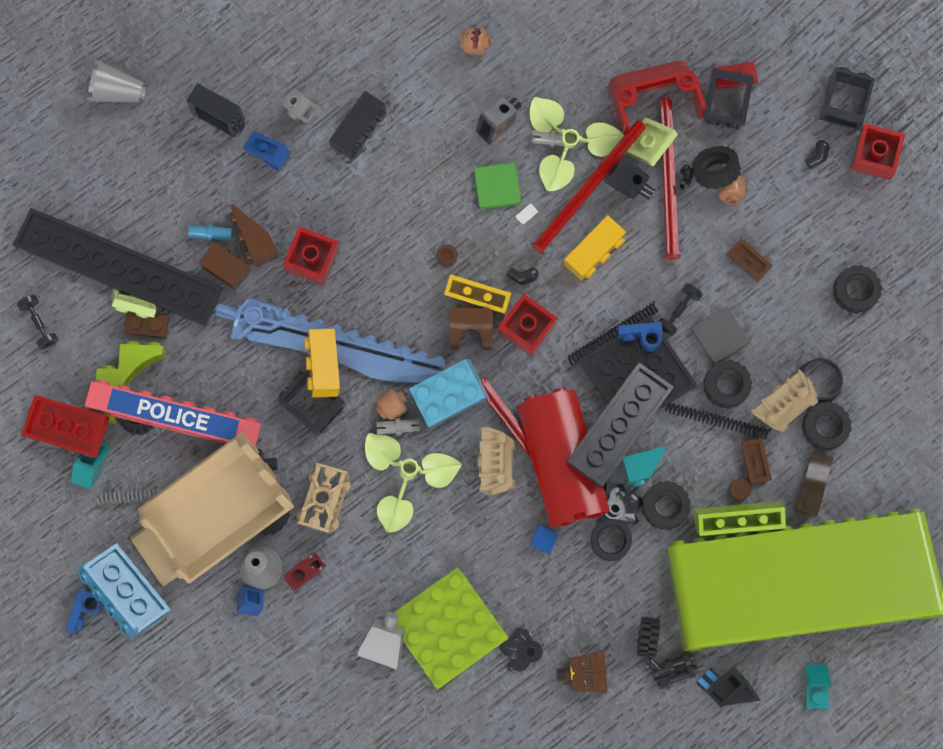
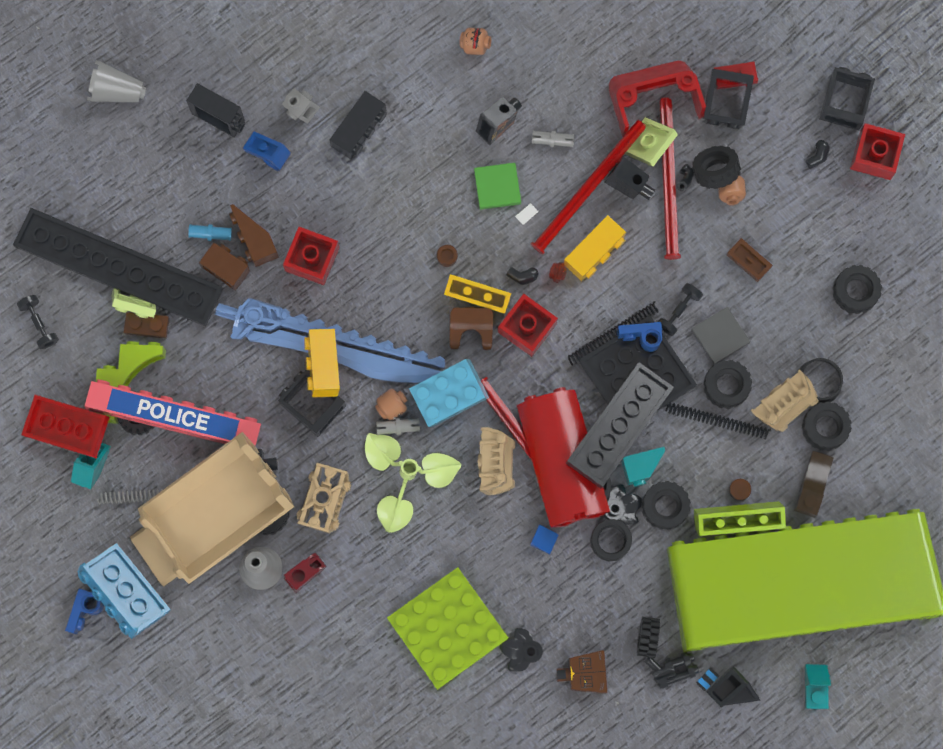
(250, 601): blue slope -> none
(384, 642): light grey torso -> none
(556, 171): yellowish green plant -> none
(557, 272): none -> clear red plate
(756, 461): reddish brown plate -> none

